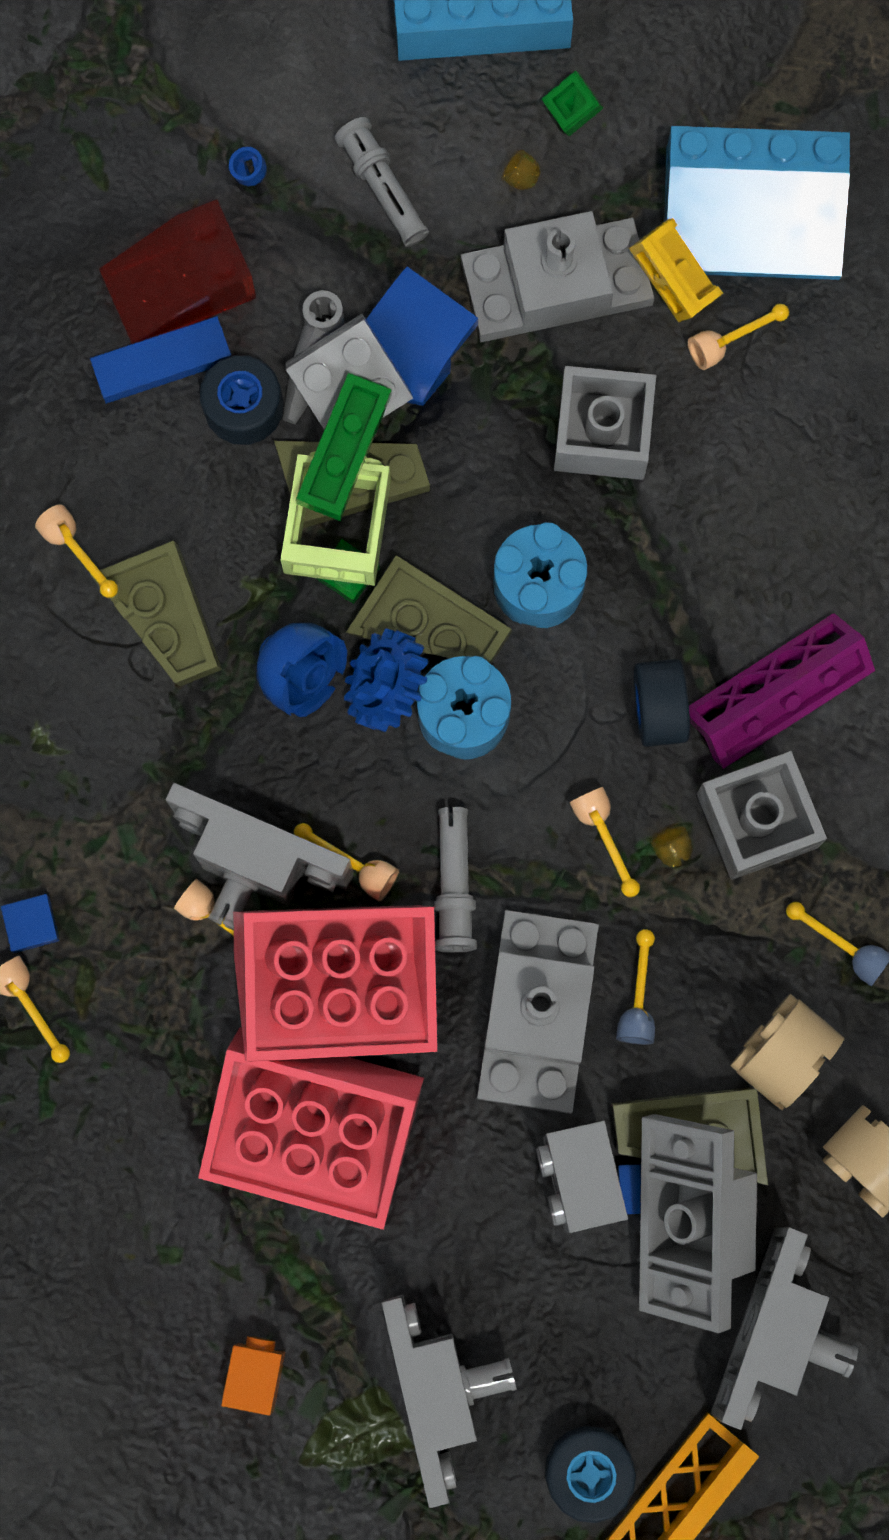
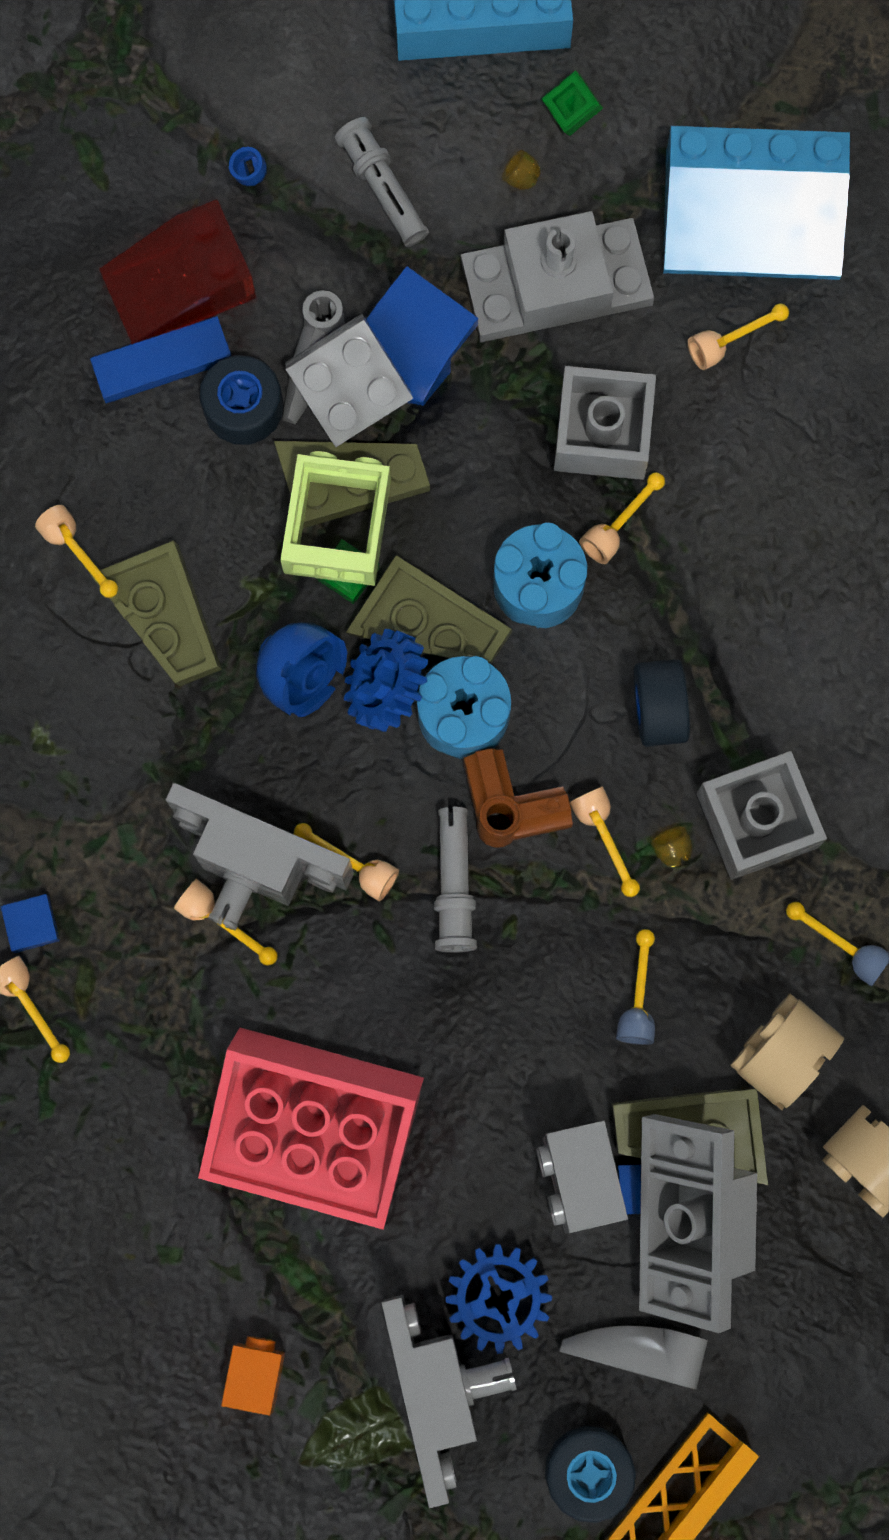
(336, 981): coral slope -> none
(344, 446): green plate -> none
(520, 1289): none -> blue gear
(528, 813): none -> dark orange piece
(538, 1012): light grey brick -> none
(603, 540): none -> hinge
(642, 1350): none -> light grey piece
(674, 271): yellow hinge -> none
(778, 1333): light grey brick -> none
(786, 692): magenta fence -> none

